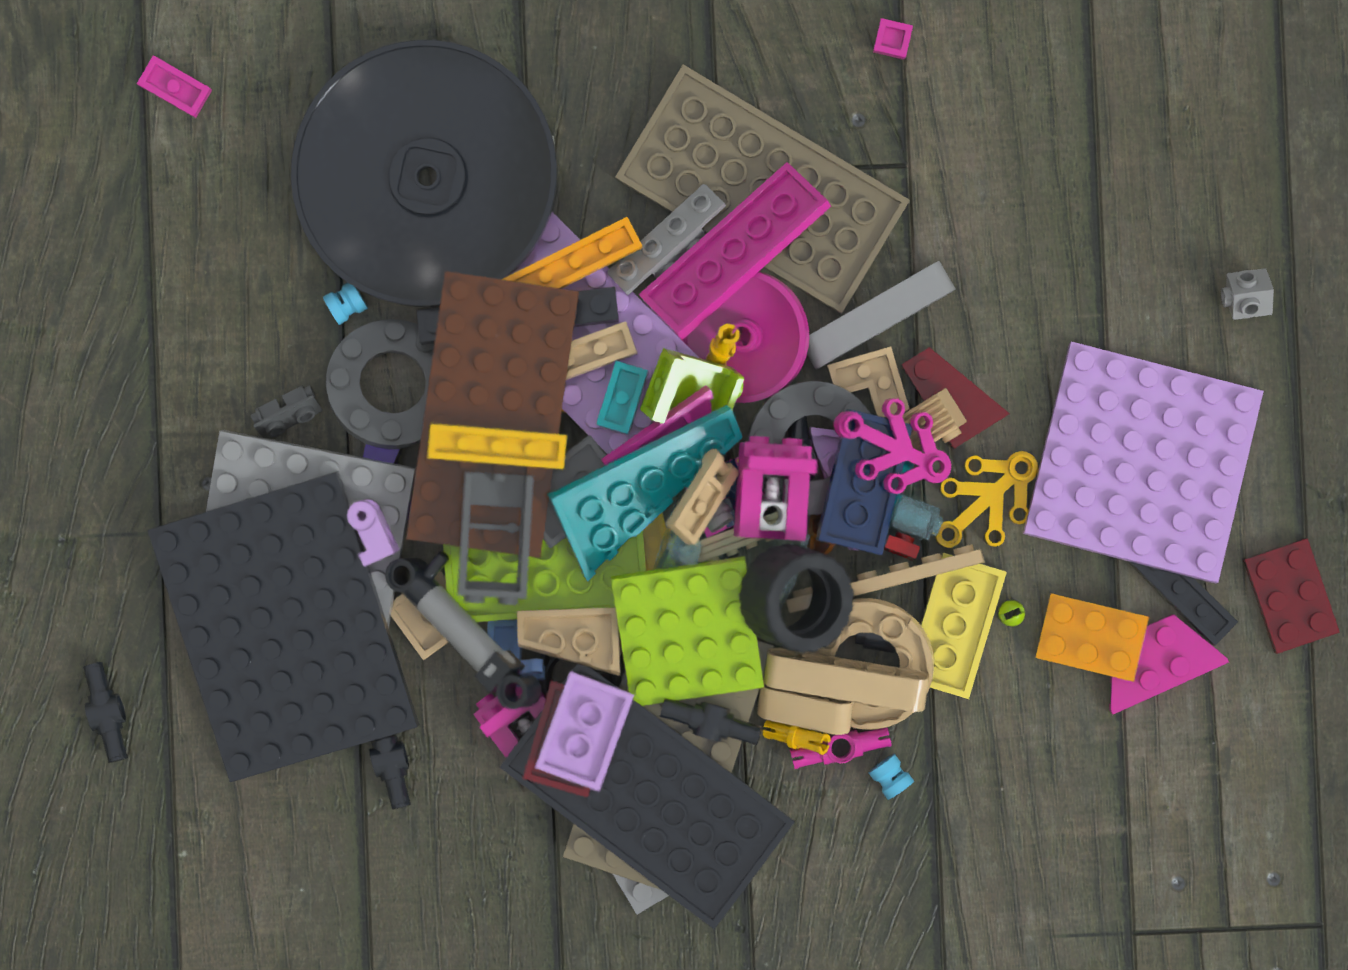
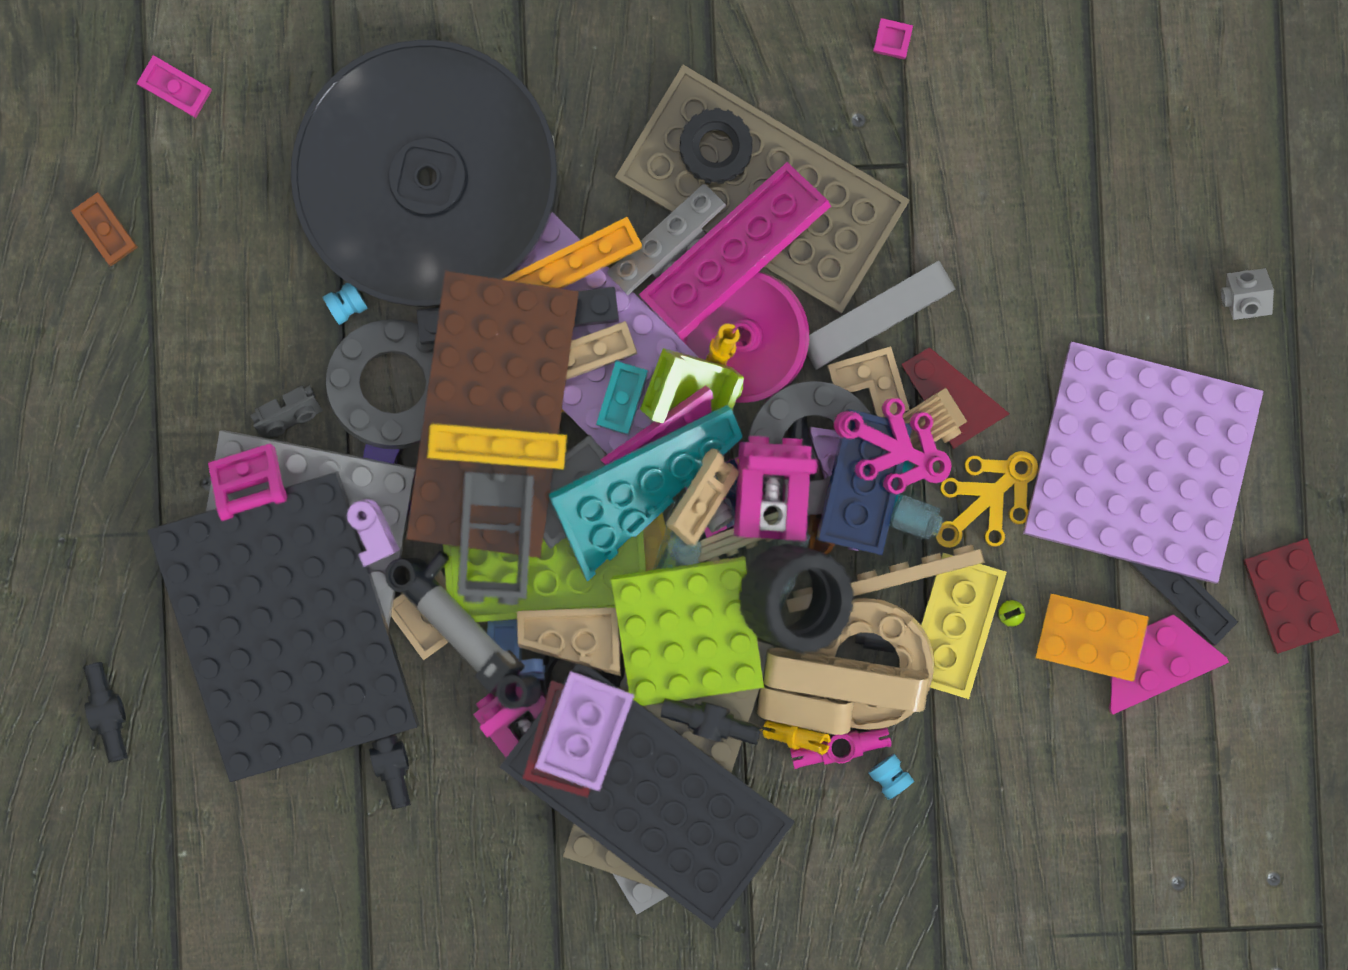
(104, 229): none -> dark orange plate
(242, 472): none -> dark pink plate
(734, 128): none -> black tyre
(902, 546): red plate -> none

